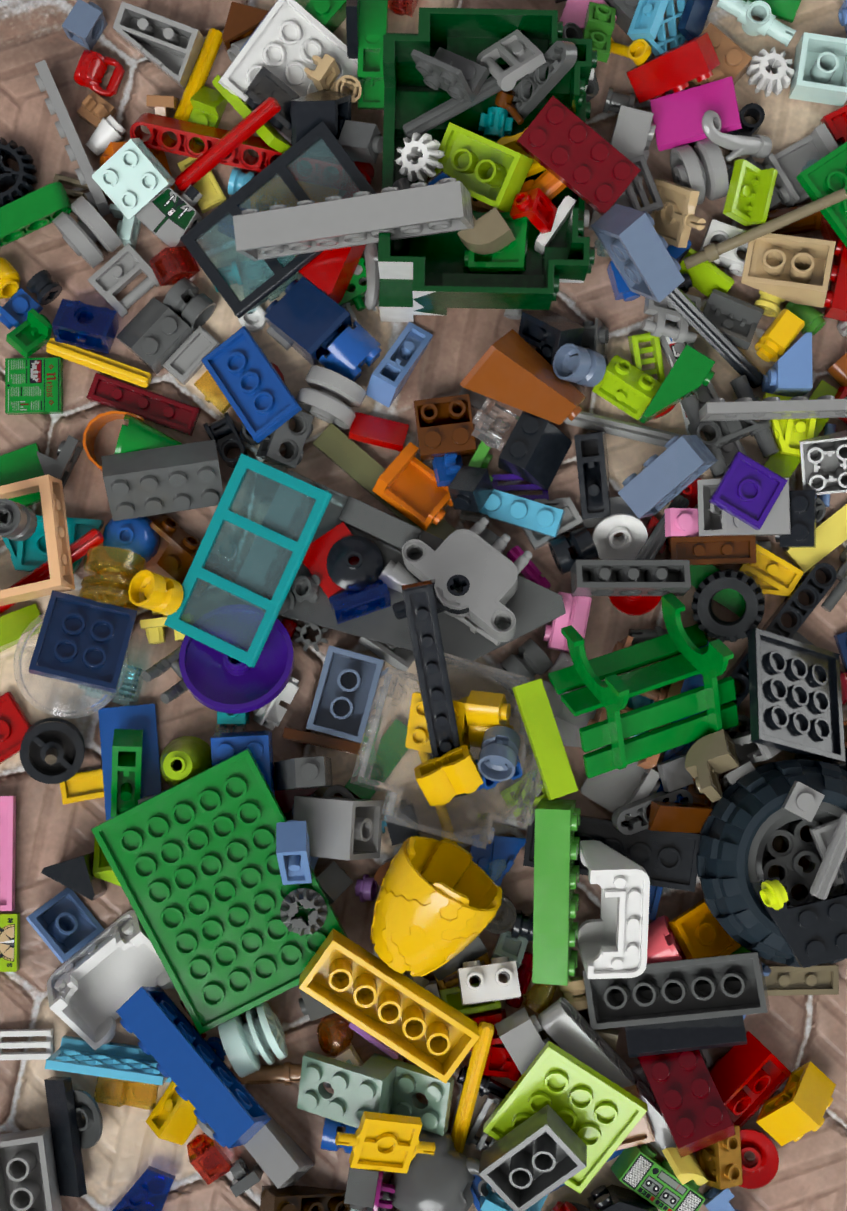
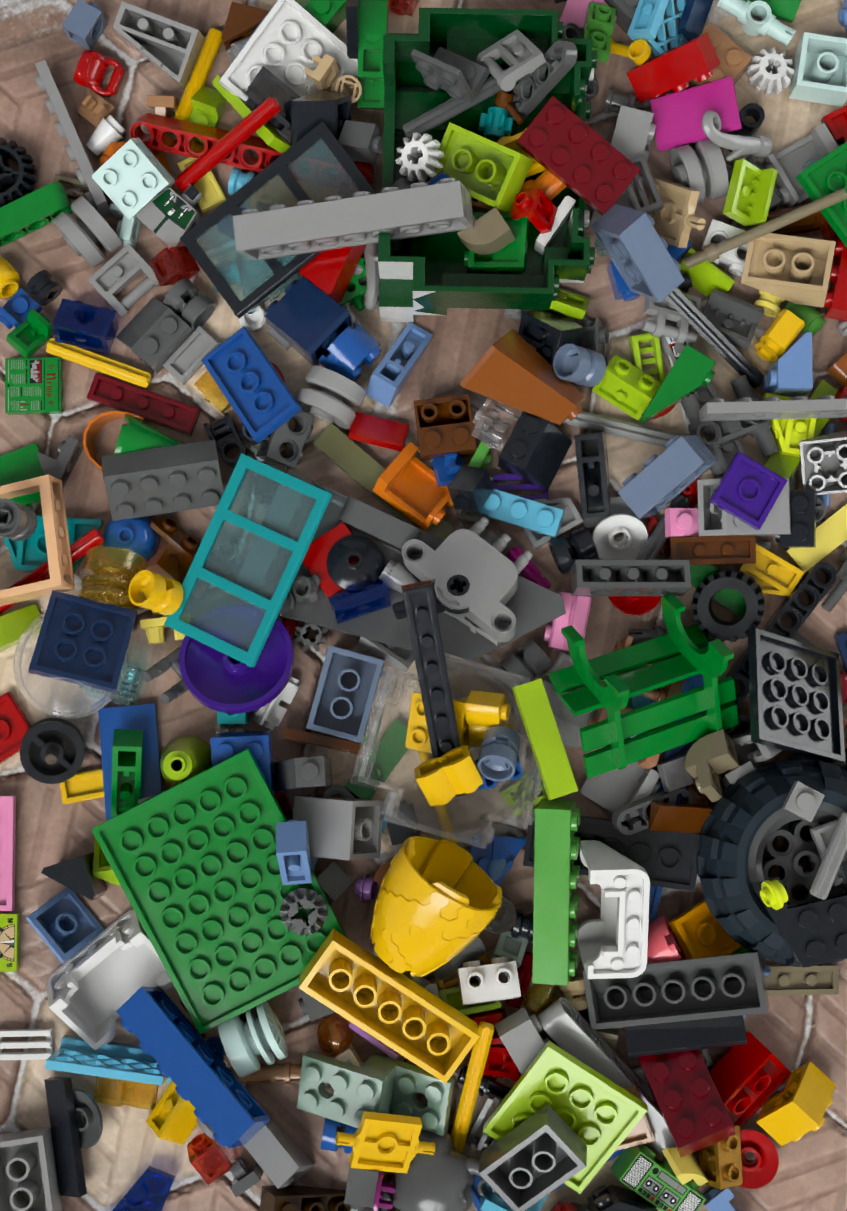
(570, 304): none -> lime plate

